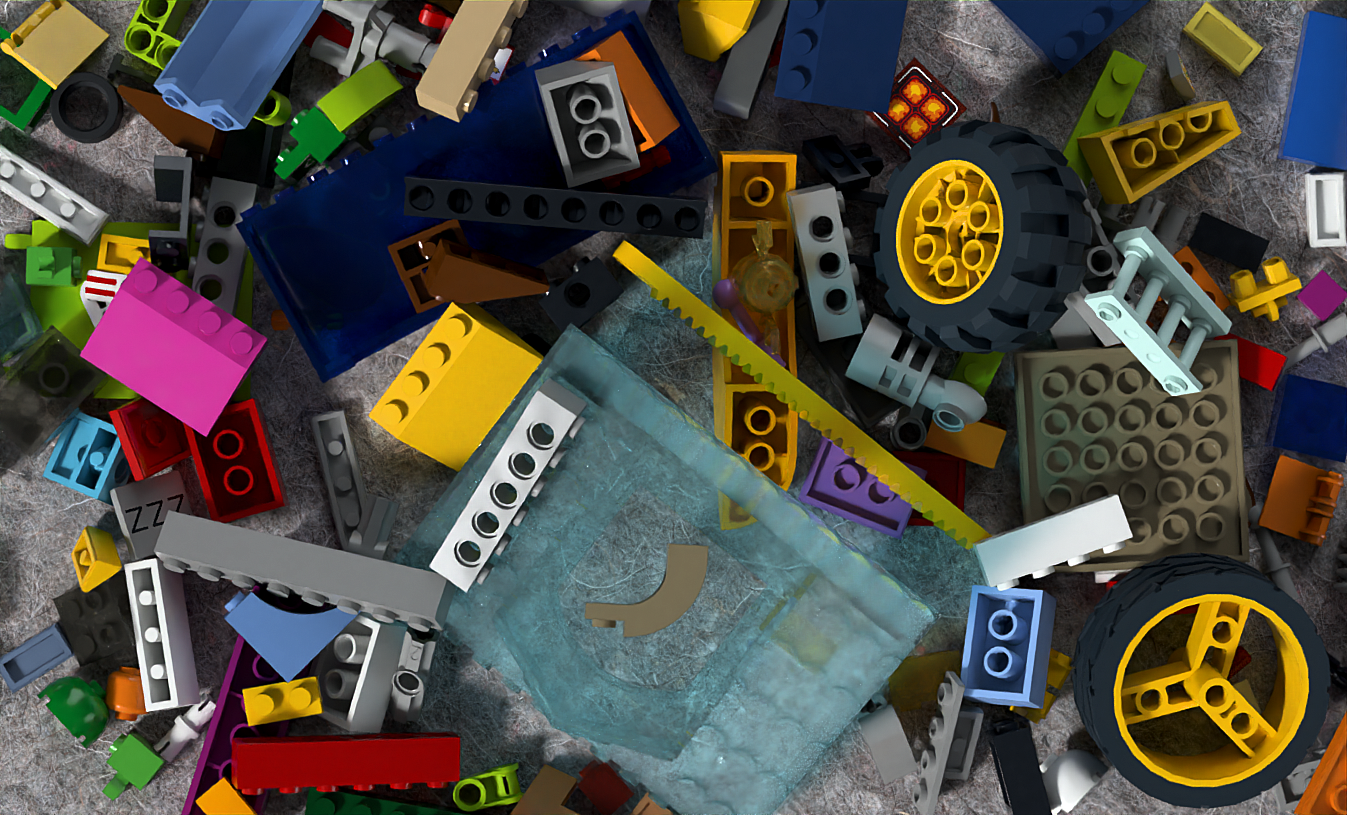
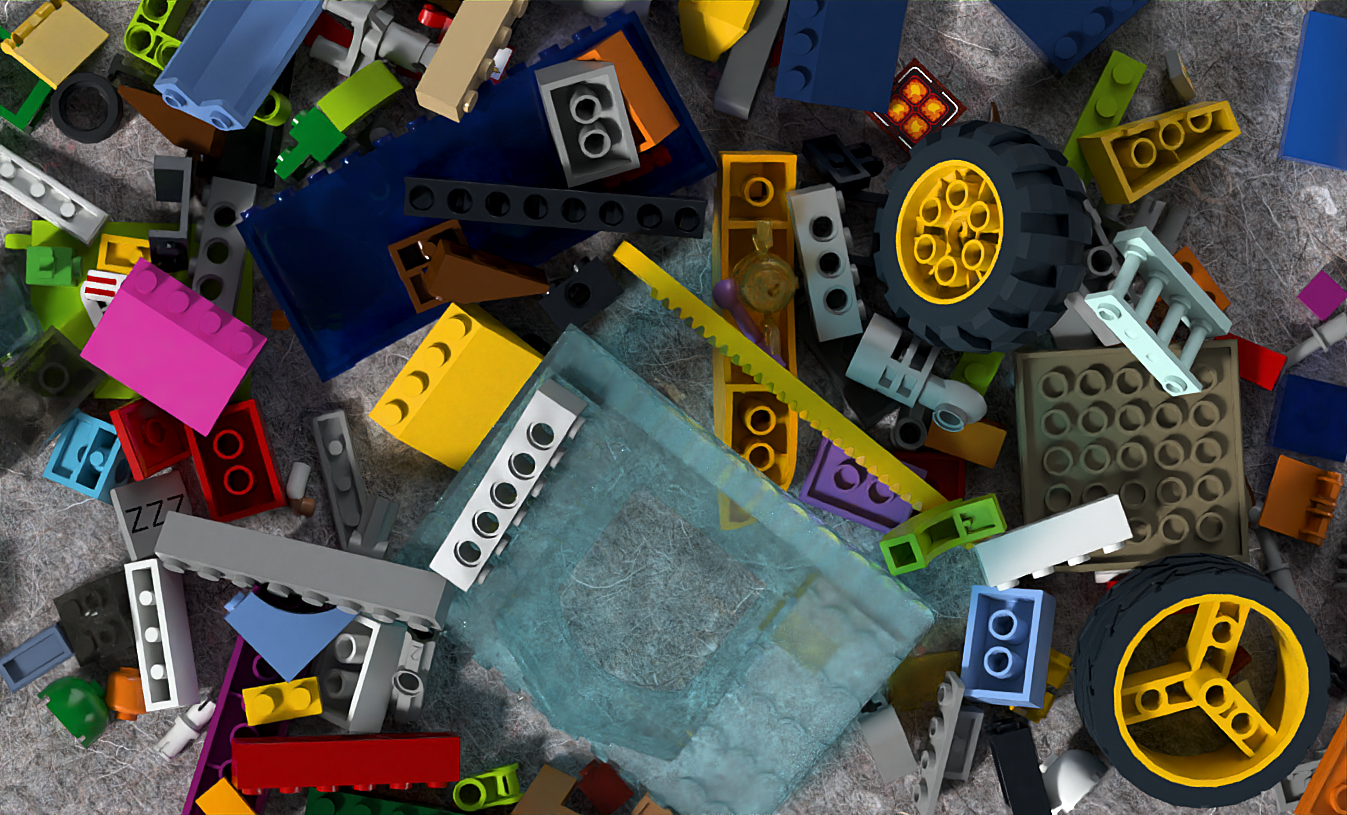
(95, 557): yellow slope -> none
(135, 763): bright green brick -> none
(296, 491): none -> arm
(677, 592): dark tan arch -> none
(940, 529): none -> lime arch
(1222, 39): light yellow tile -> none
(1227, 243): black tile -> none
(1265, 295): yellow hips -> none
(1325, 209): white tile -> none

